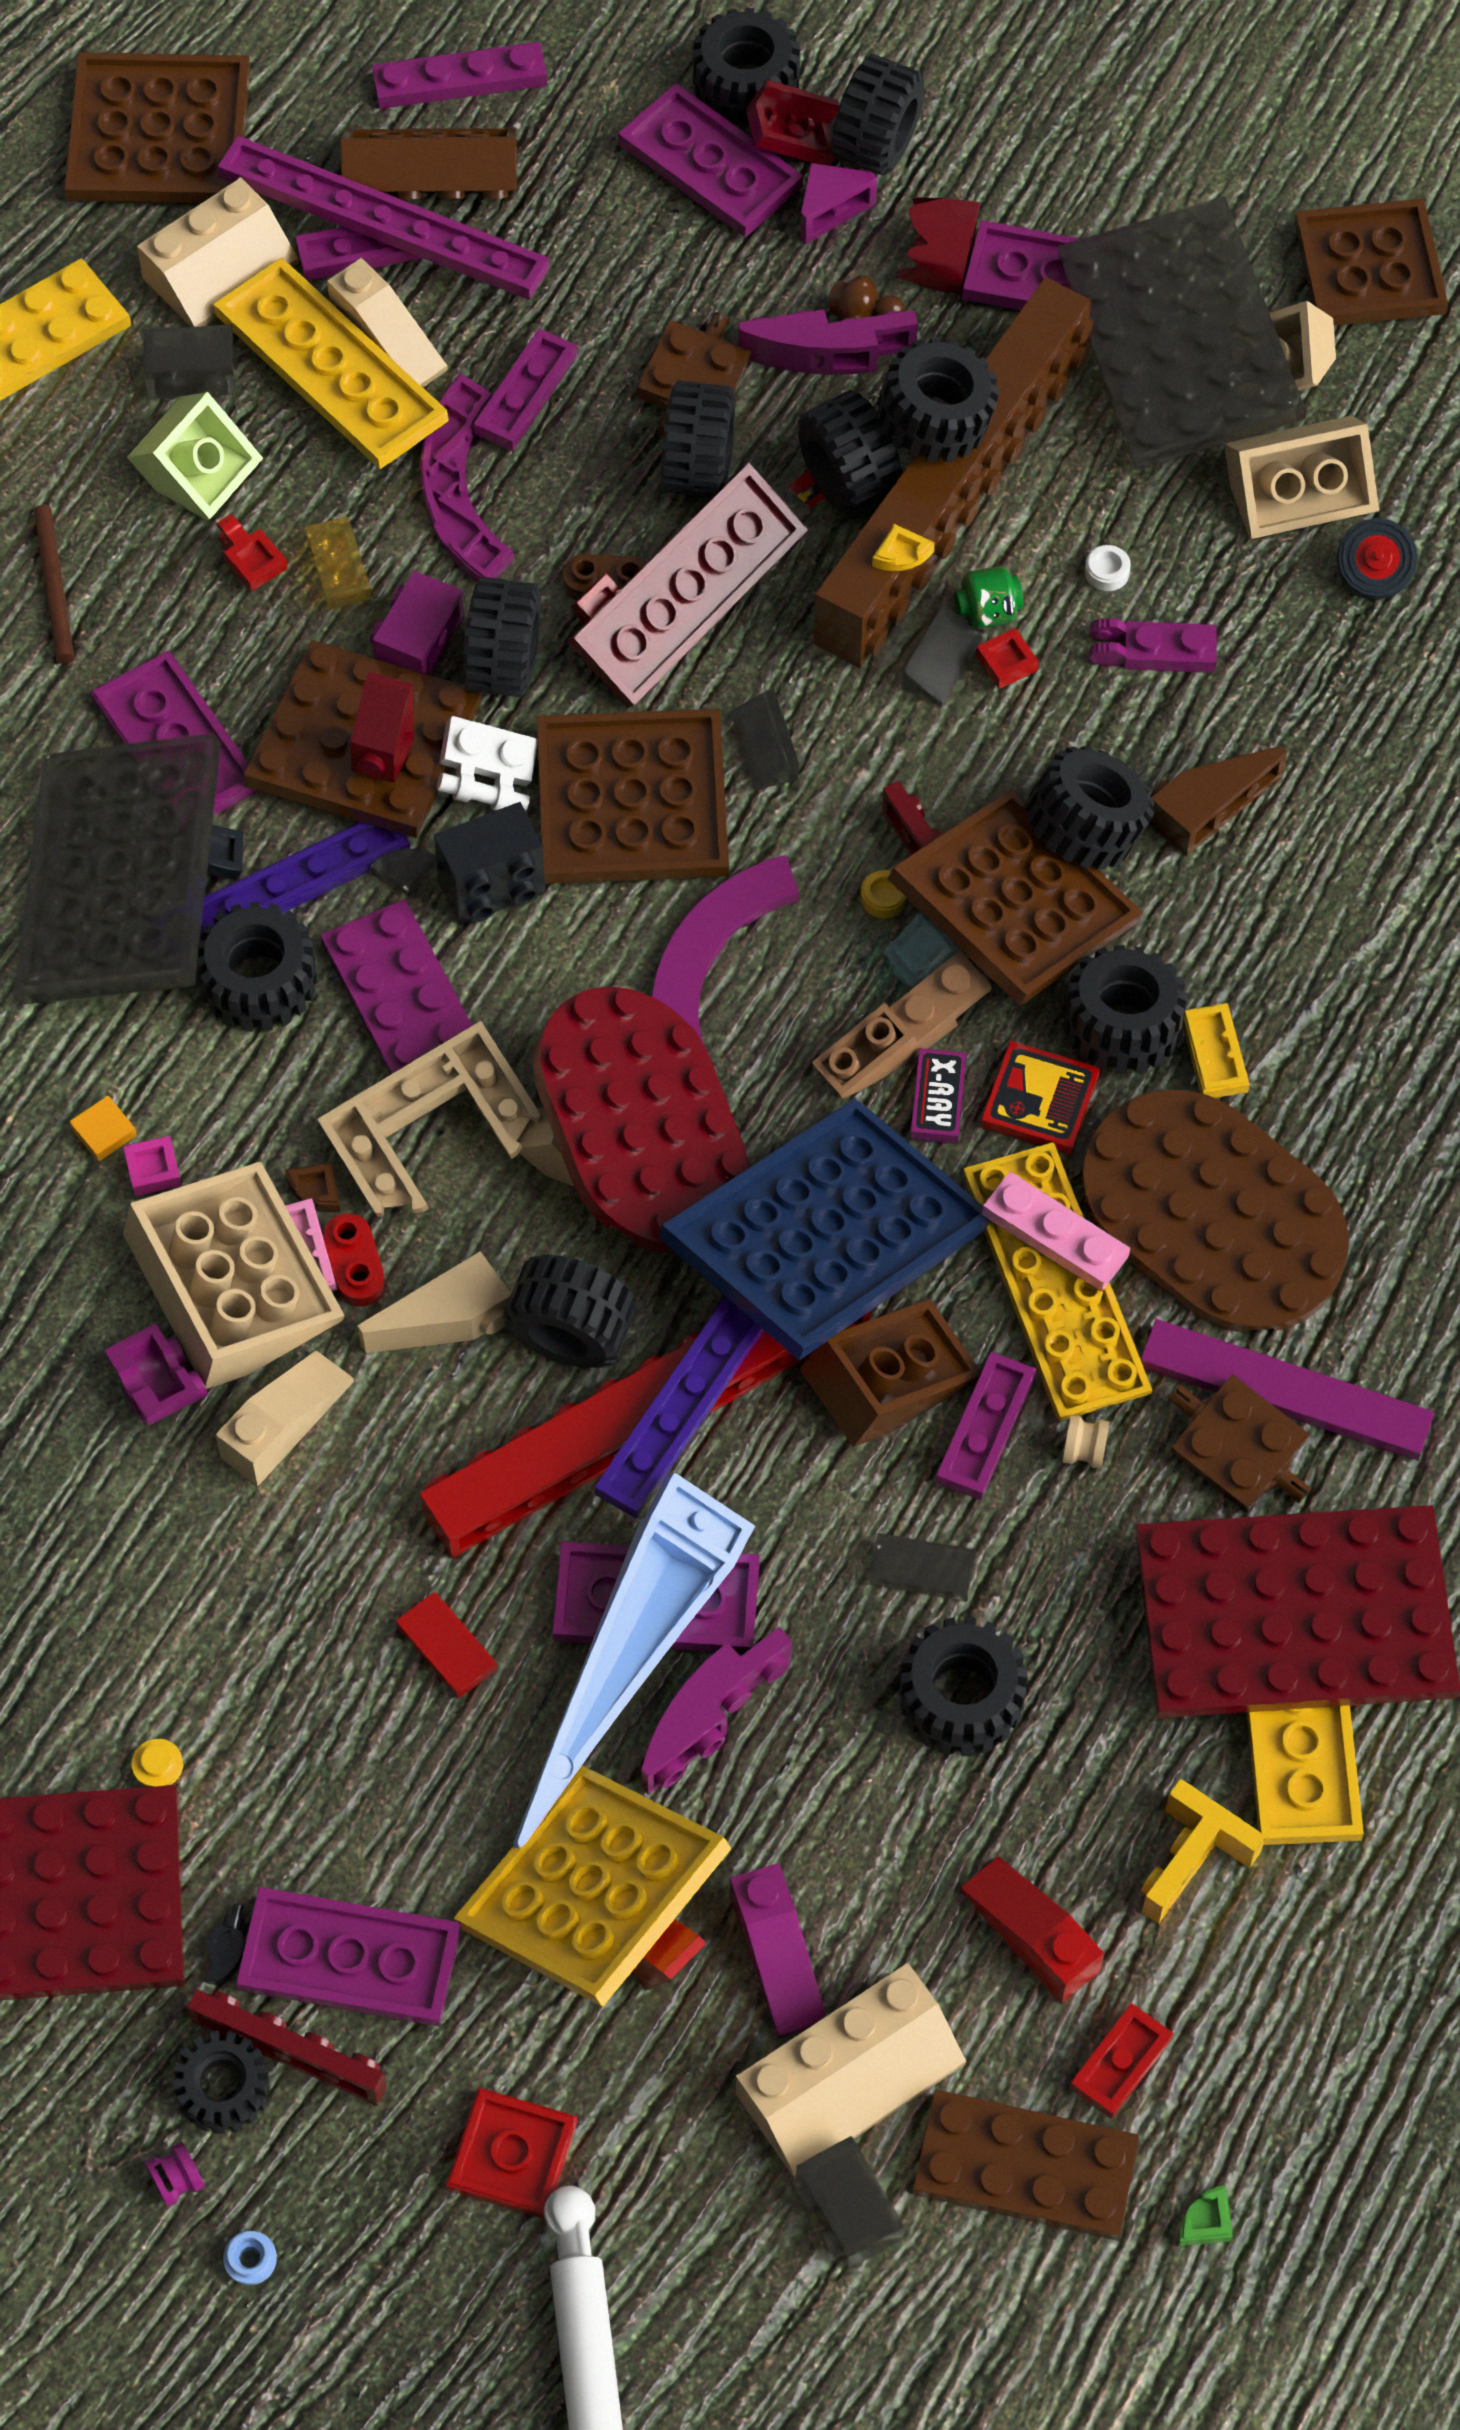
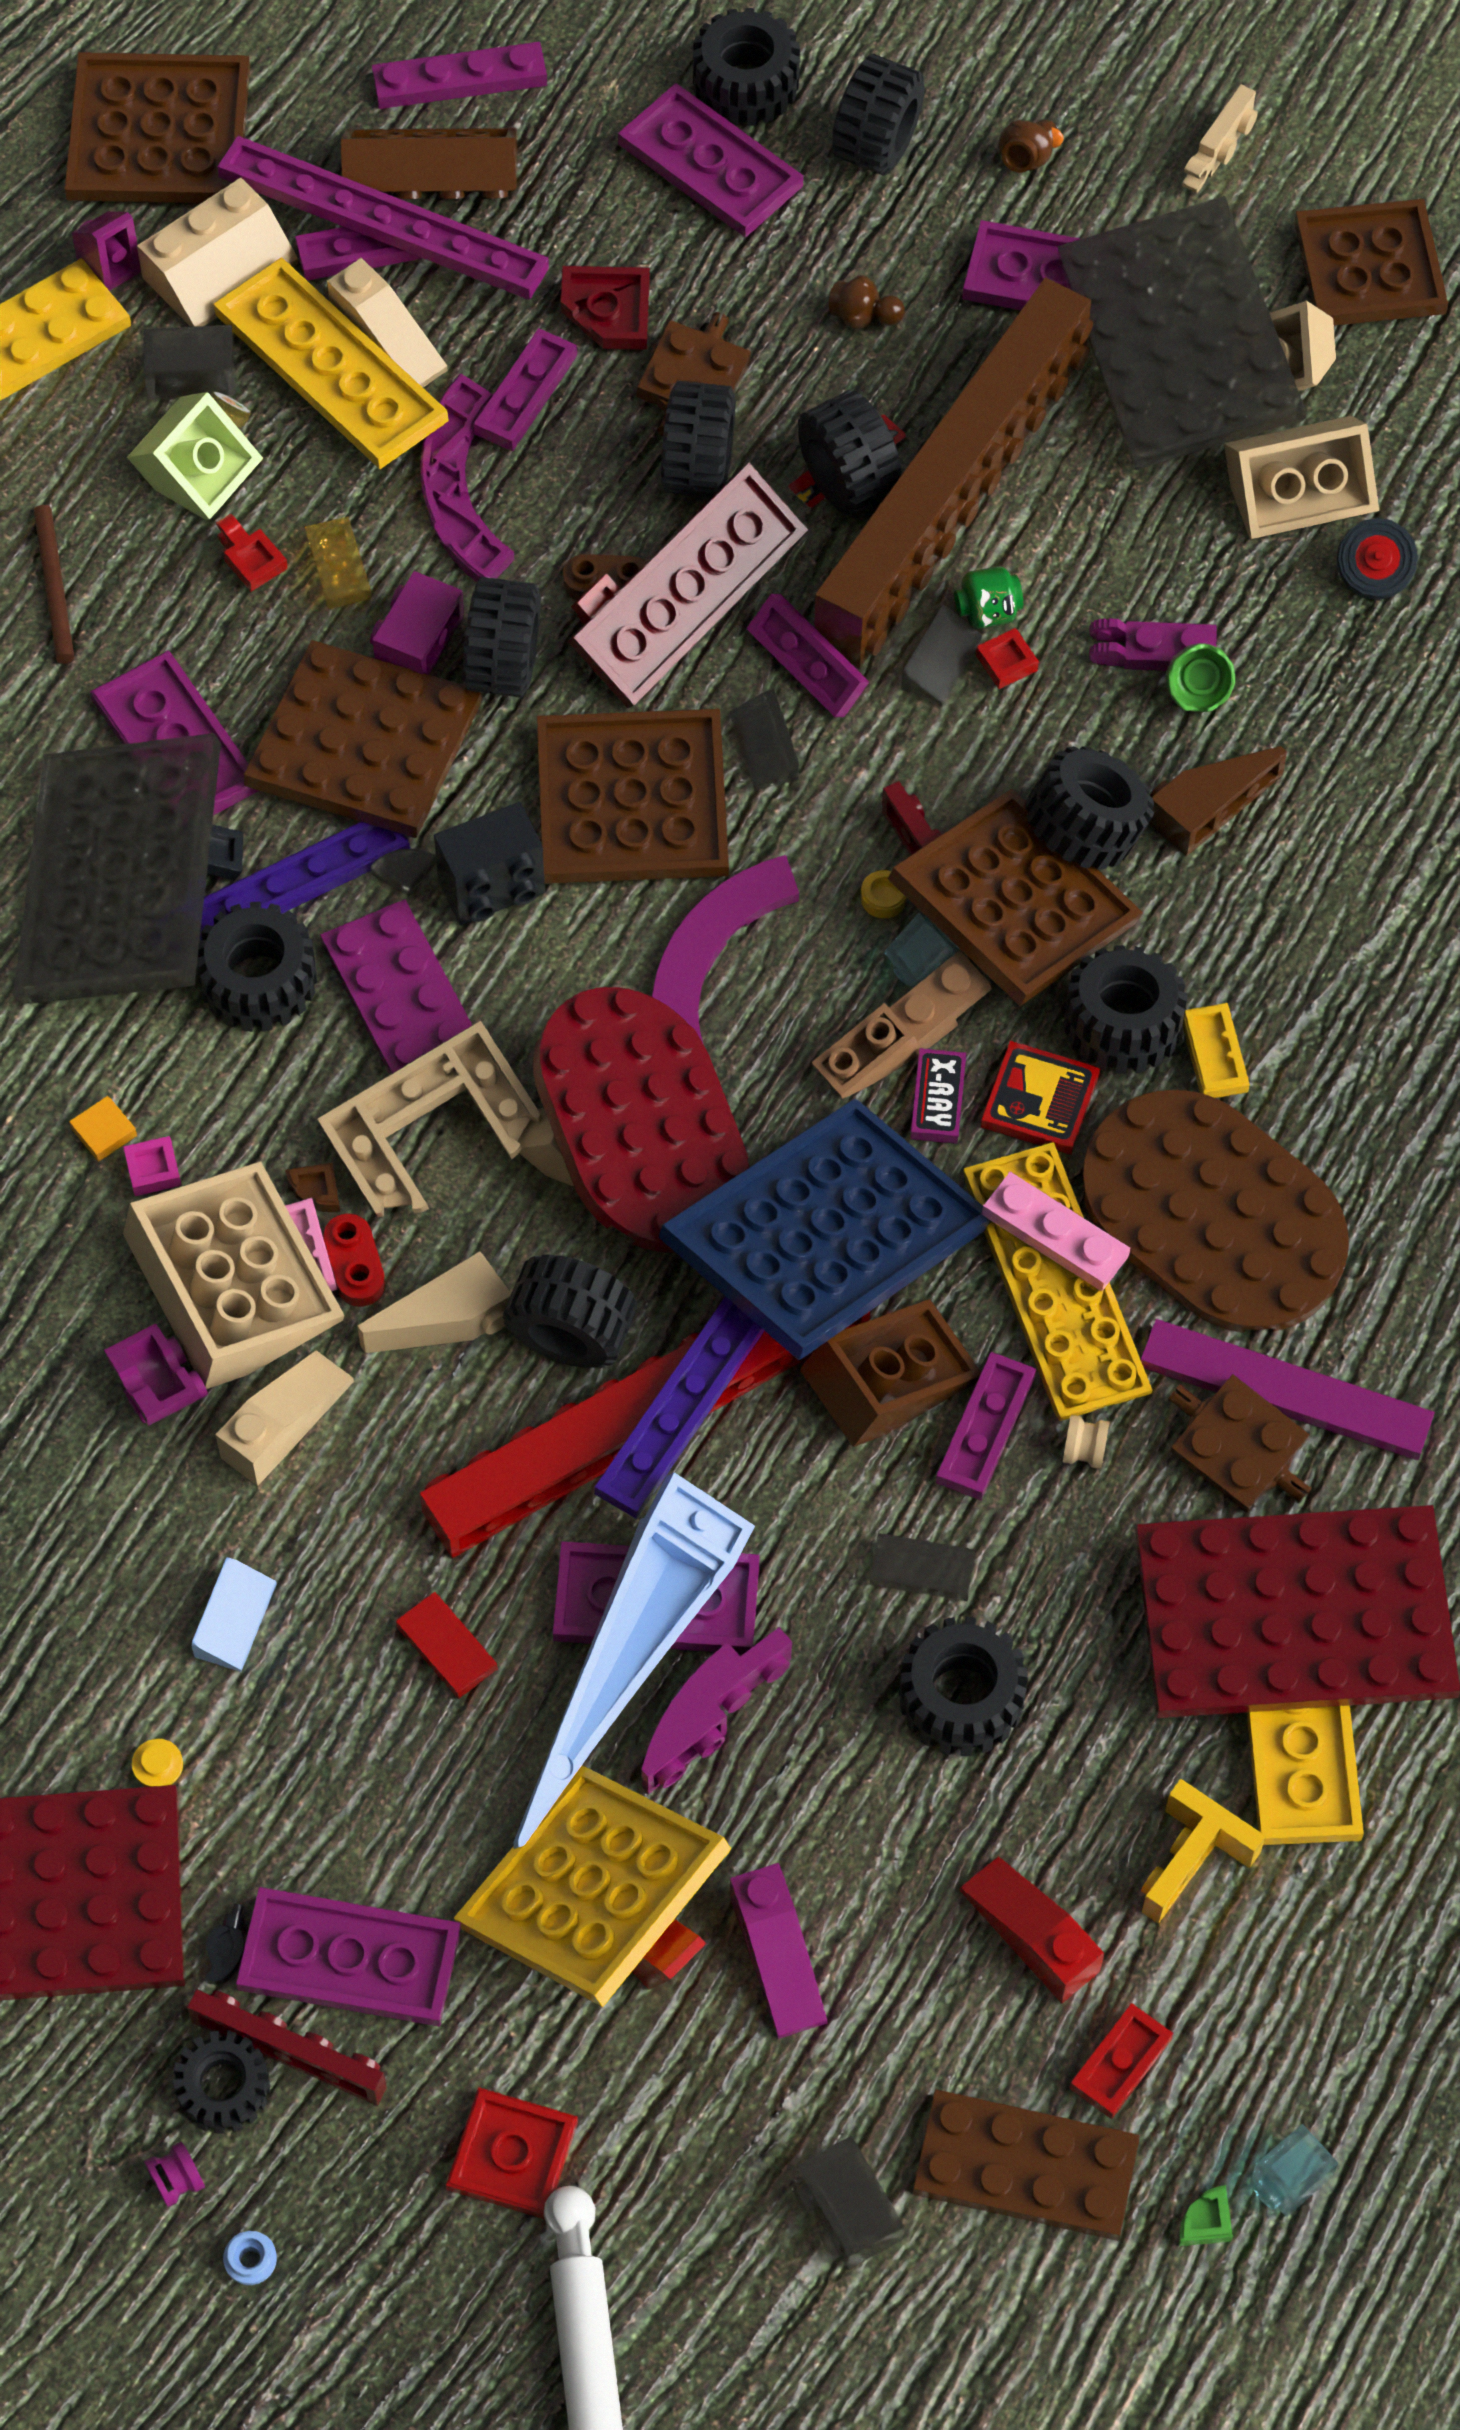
(109, 247): none -> magenta slope
(232, 1615): none -> light blue slope
(234, 410): none -> clear yellow tile
(382, 728): dark red slope -> none
(490, 753): white plate -> none
(608, 304): none -> dark red plate
(793, 122): dark red bracket -> none
(807, 655): none -> magenta plate
(812, 345): magenta slope -> none
(834, 197): magenta slope -> none
(850, 2068): tan slope -> none
(902, 550): yellow tile -> none
(943, 244): dark red piece -> none
(944, 373): black tyre -> none
(1028, 144): none -> reddish brown animal
(1107, 568): white tile -> none
(1200, 677): none -> bright green hair
(1221, 139): none -> tan plate
(1293, 2171): none -> clear light blue brick

